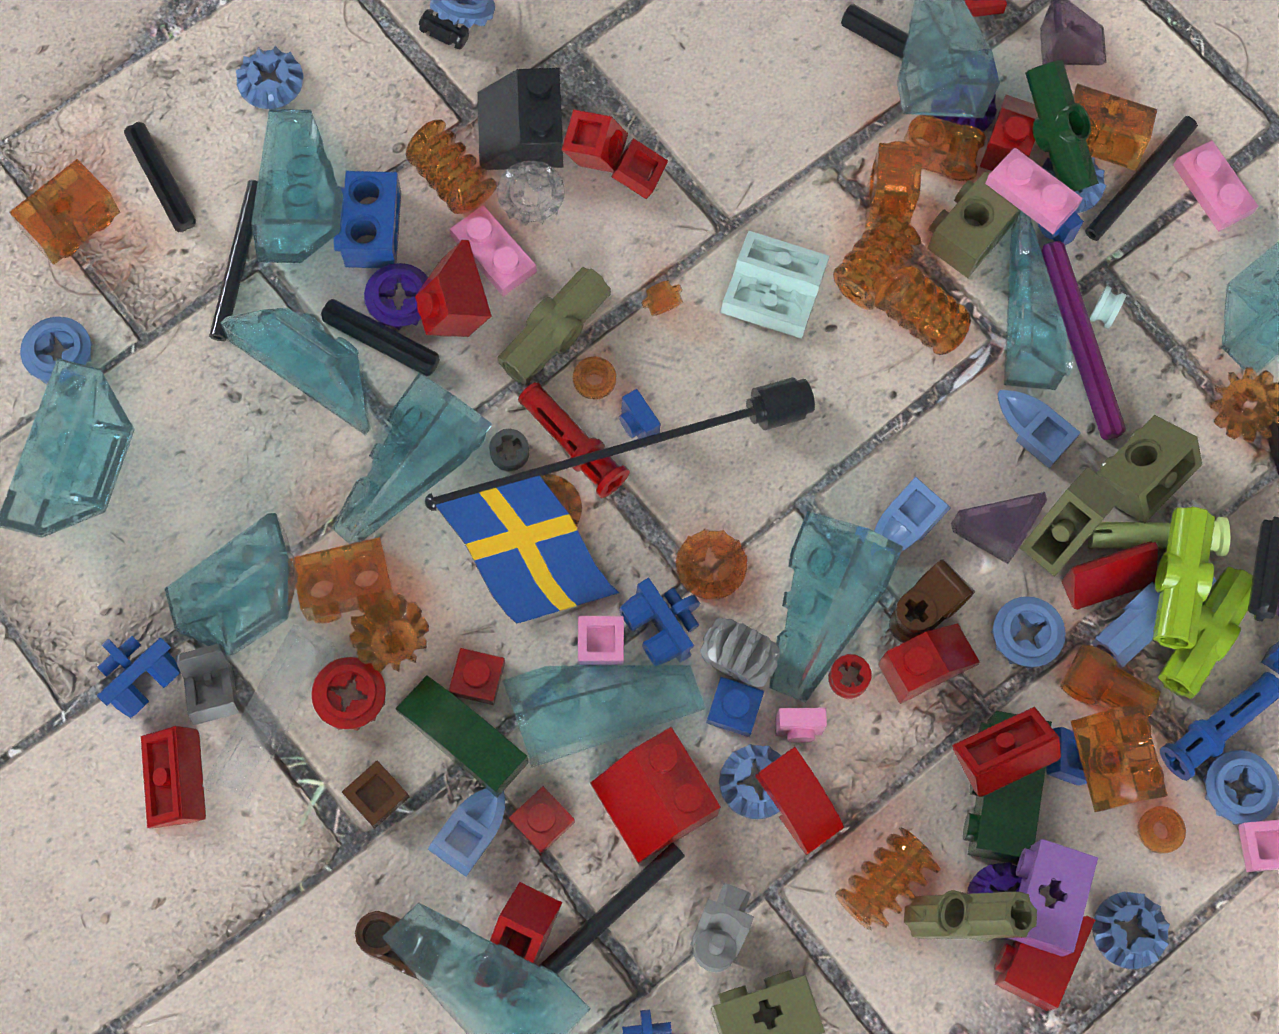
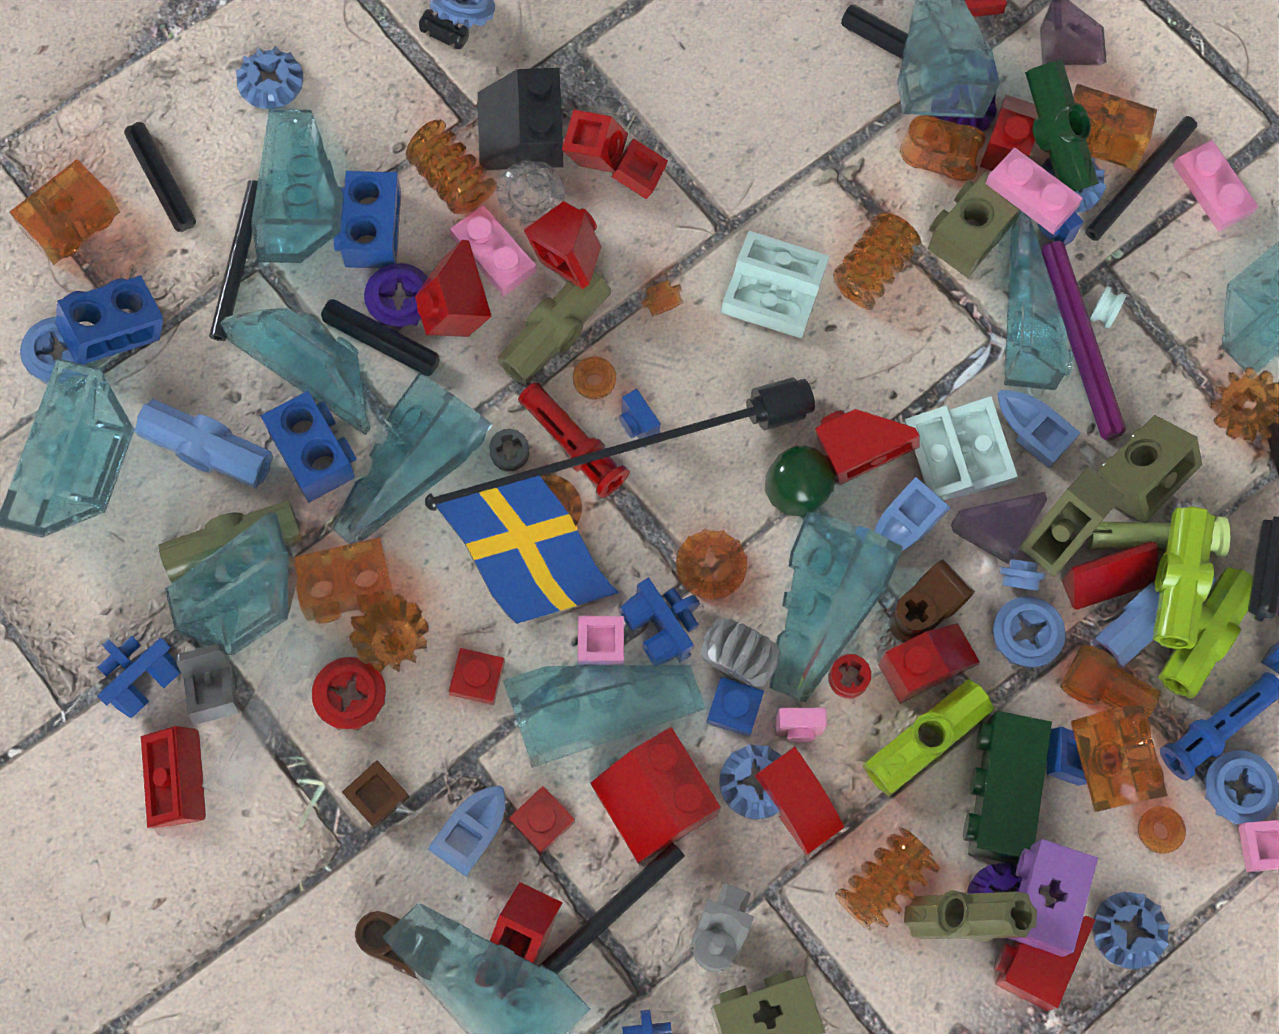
(112, 328): none -> blue brick
(191, 549): none -> olive piece
(203, 443): none -> medium blue piece
(304, 448): none -> blue brick
(463, 735): dark green slope -> none
(566, 242): none -> red slope
(799, 480): none -> dark green hair
(863, 441): none -> red slope
(894, 181): clear orange brick -> none
(908, 755): none -> lime piece
(923, 309): clear orange piece -> none
(963, 449): none -> light aqua slope
(1008, 751): red slope -> none
(1022, 575): none -> medium blue plate

